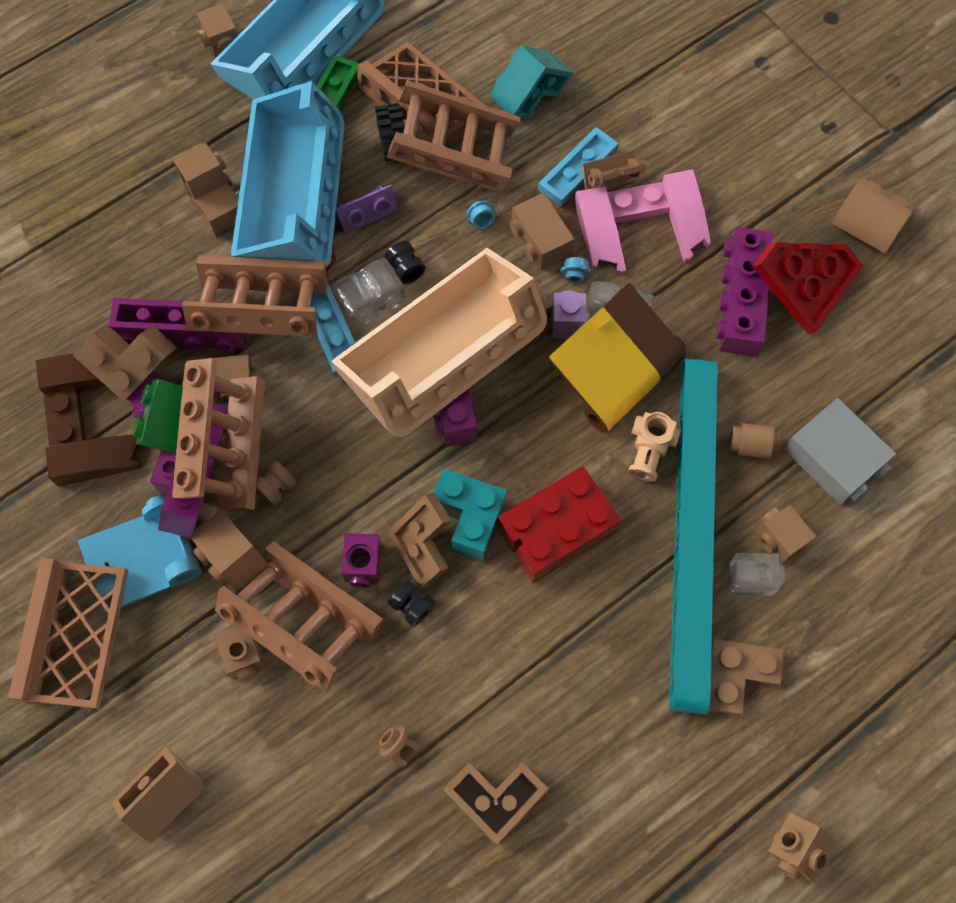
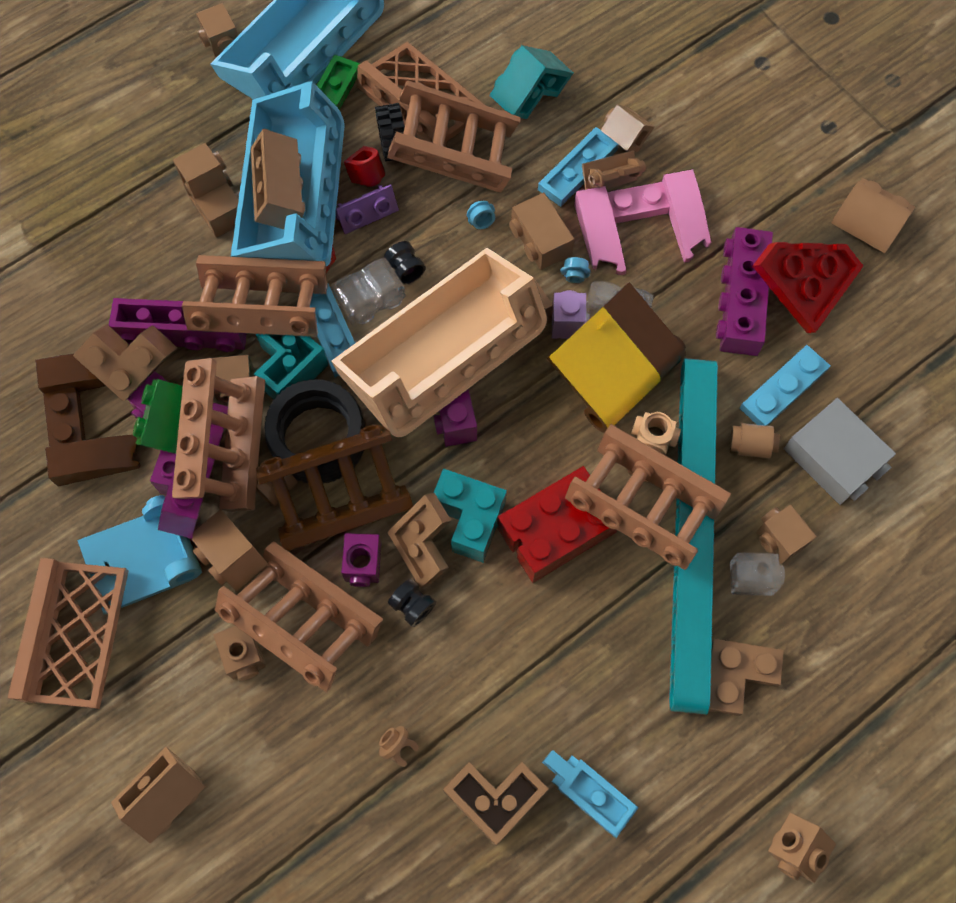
(276, 178): none -> medium nougat brick
(290, 361): none -> teal brick
(304, 397): none -> black tyre
(328, 519): none -> reddish brown fence
(365, 167): none -> red plate
(591, 792): none -> medium azure hinge
(626, 128): none -> brick
(662, 472): none -> nougat fence
(785, 387): none -> medium azure plate

